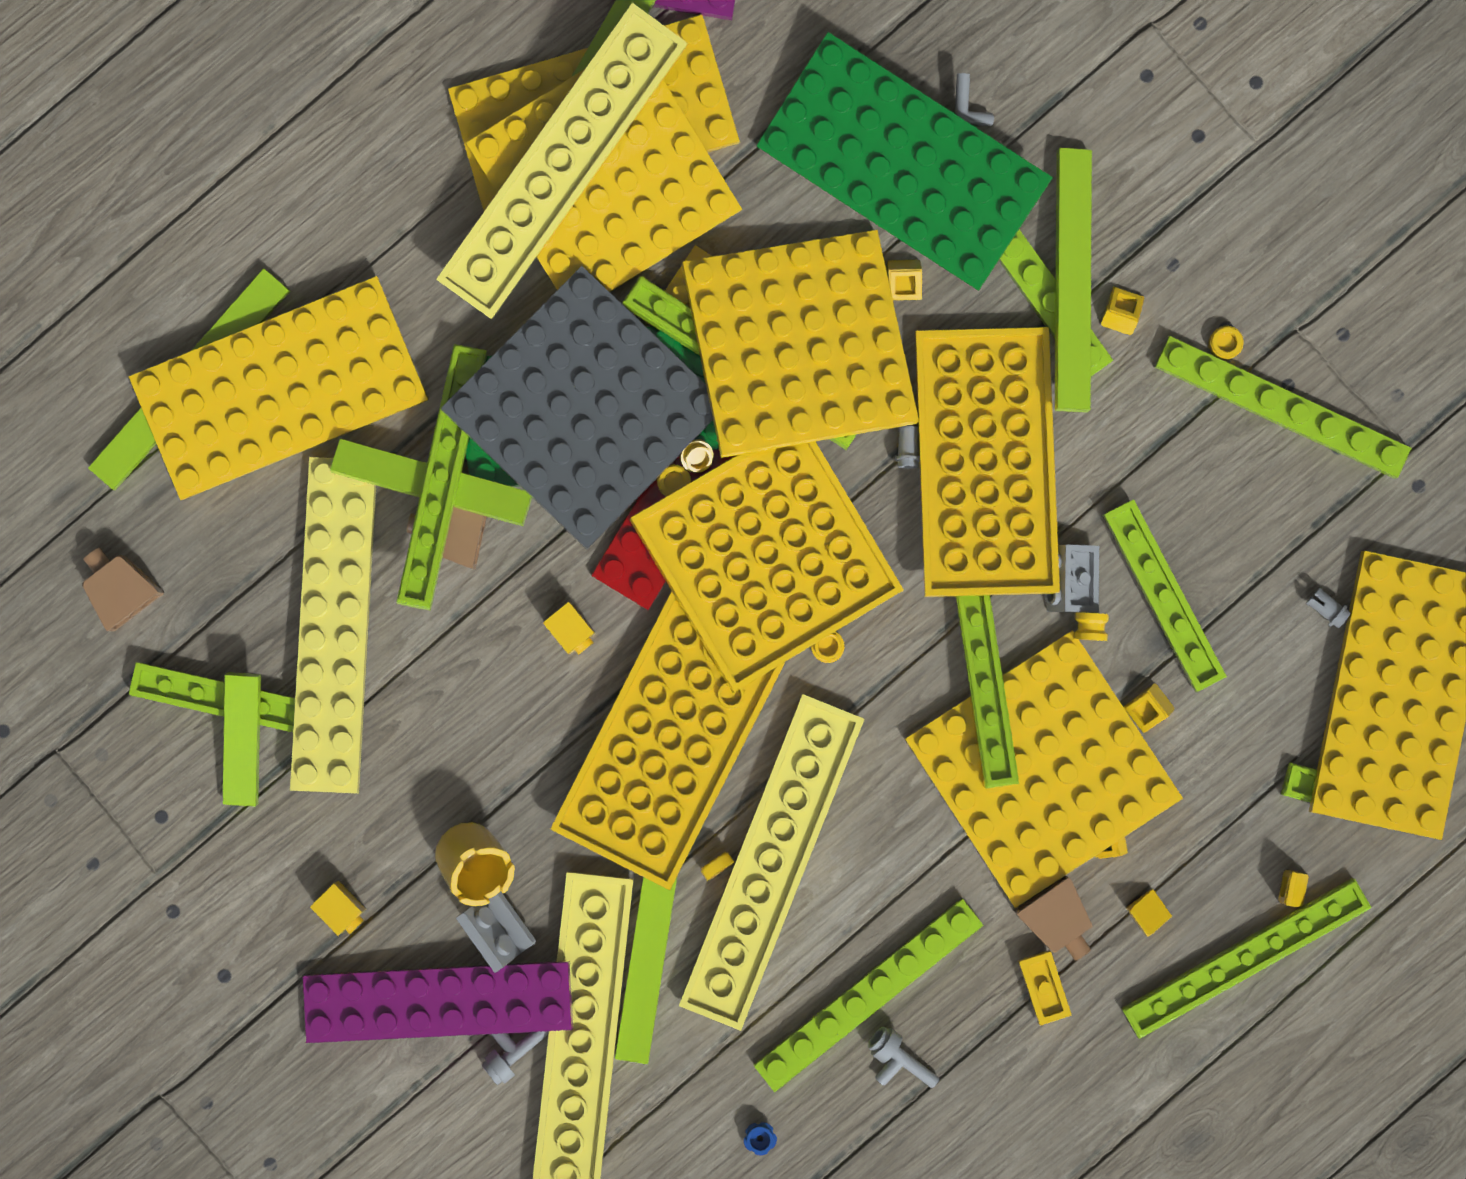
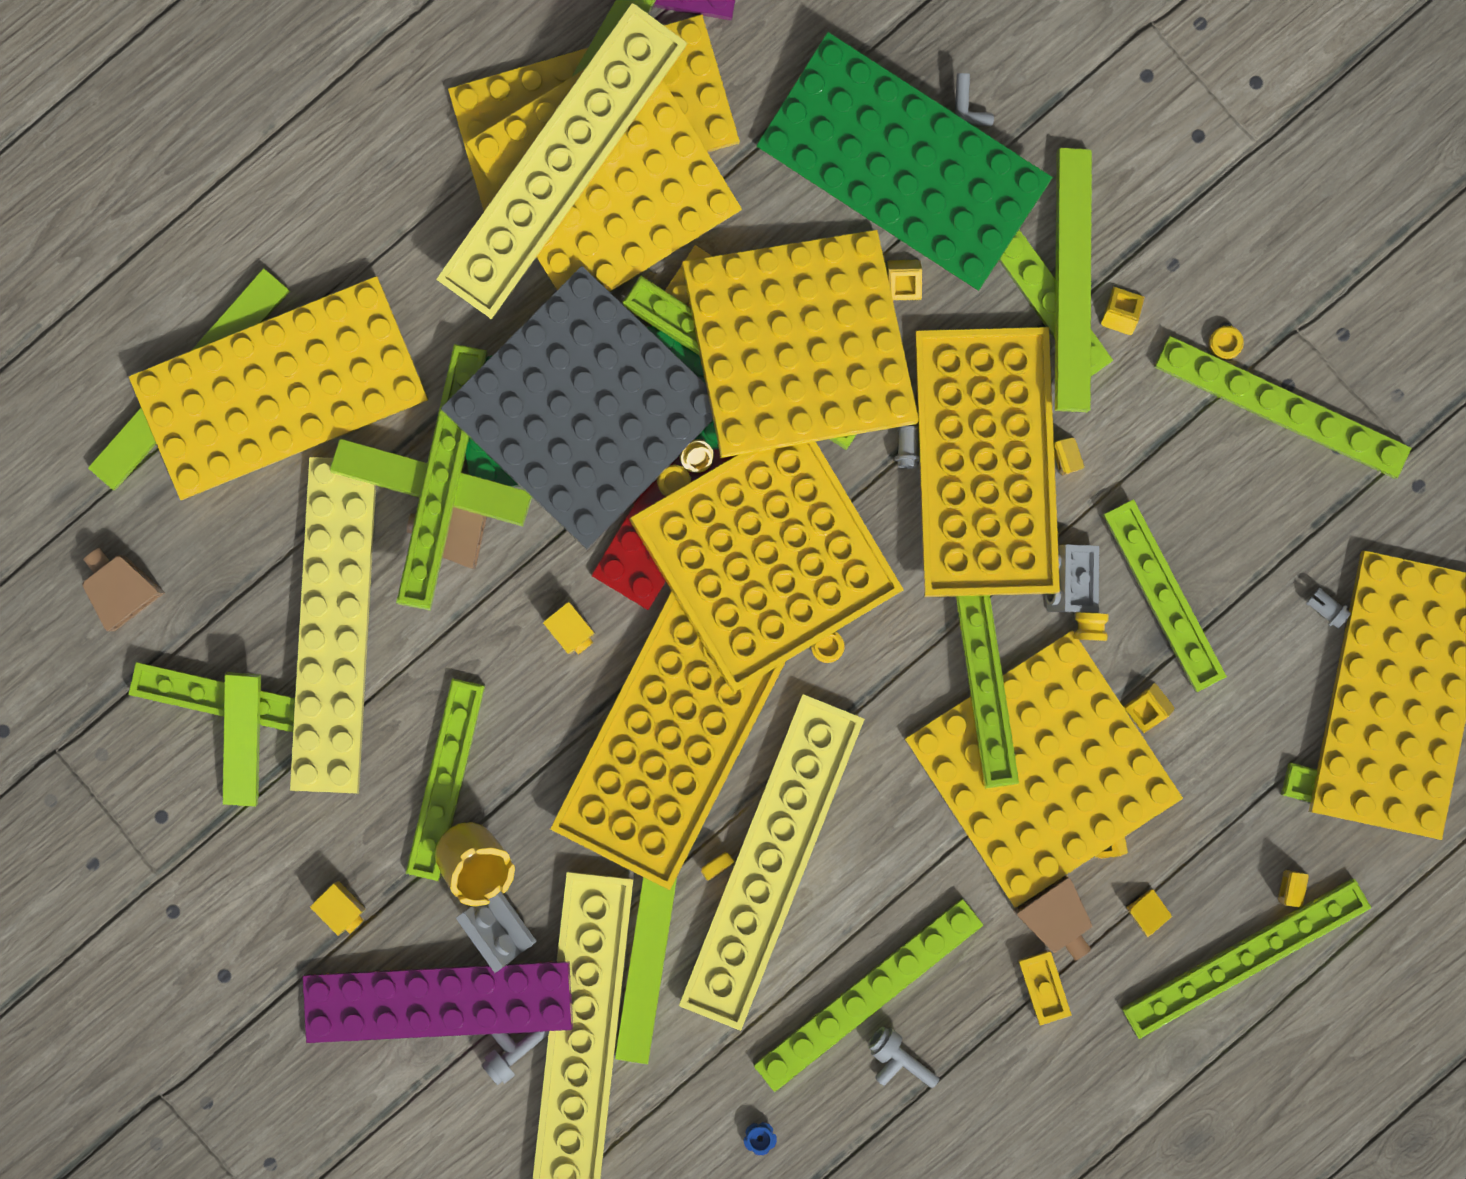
(445, 776): none -> lime tile
(1067, 456): none -> yellow slope

